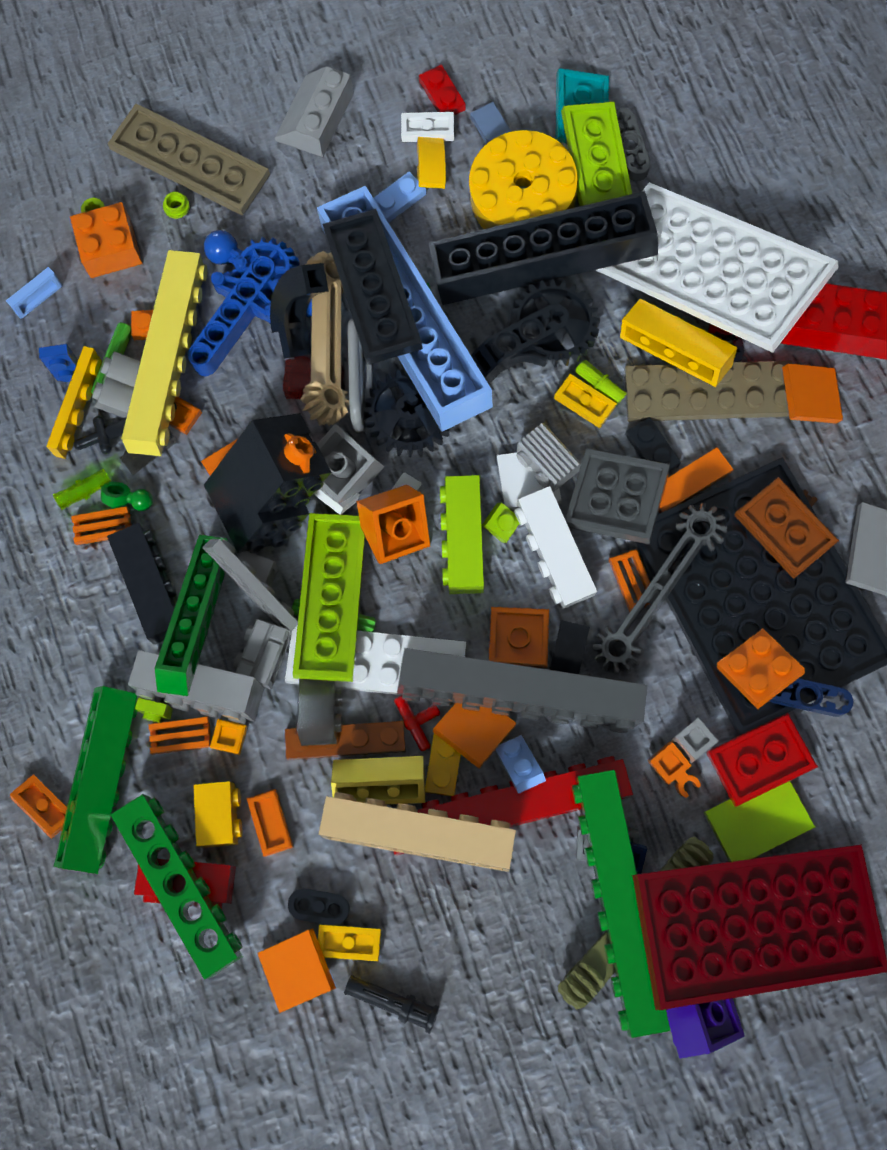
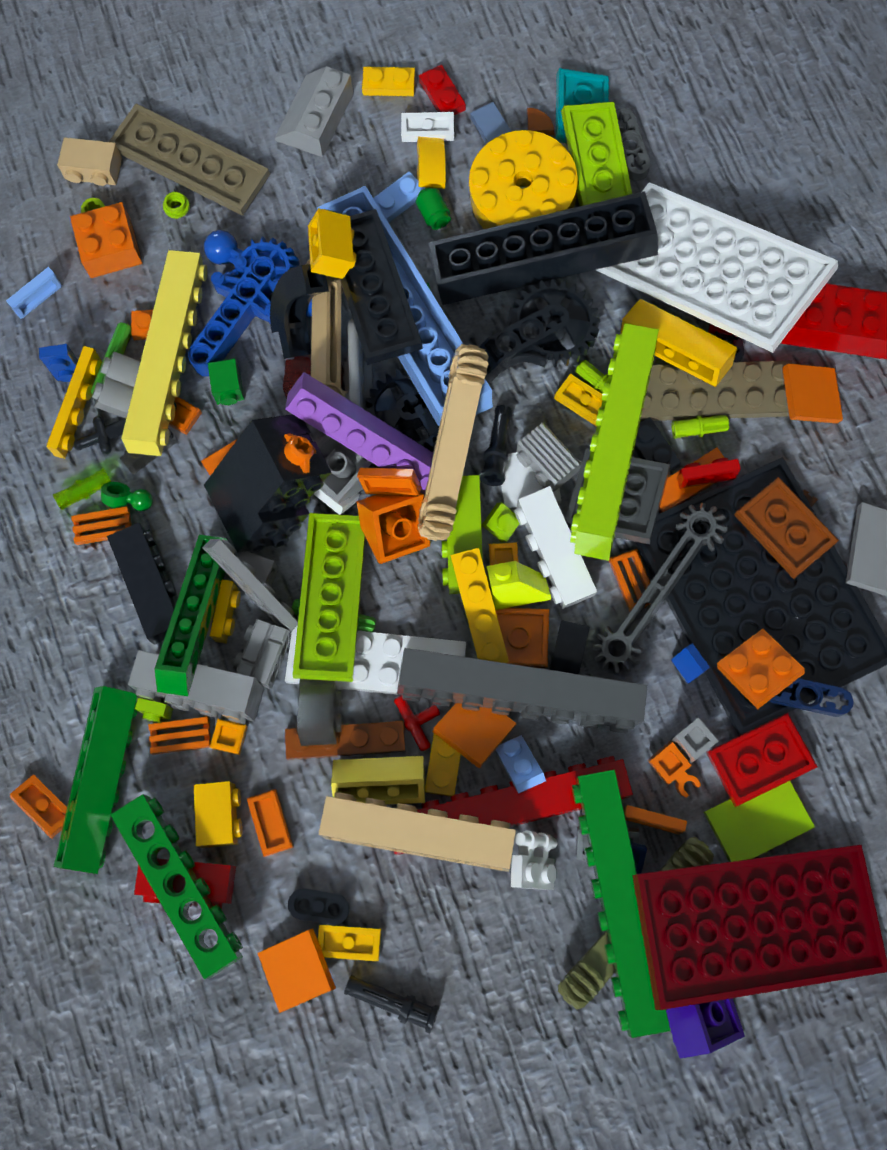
(89, 161): none -> tan brick
(226, 382): none -> green brick
(227, 600): none -> yellow plate
(331, 244): none -> yellow brick
(357, 428): none -> medium lavender brick
(388, 81): none -> yellow plate
(389, 481): none -> orange tile
(433, 208): none -> green brick
(452, 442): none -> tan arm
(479, 606): none -> yellow plate
(496, 455): none -> black pin
(503, 553): none -> light orange tile
(516, 585): none -> neon yellow slope
(532, 866): none -> white plate
(539, 121): none -> dark orange tile
(613, 442): none -> lime brick
(654, 820): none -> orange tile
(690, 663): none -> blue tile
(699, 426): none -> lime axle
(718, 471): none -> red plate

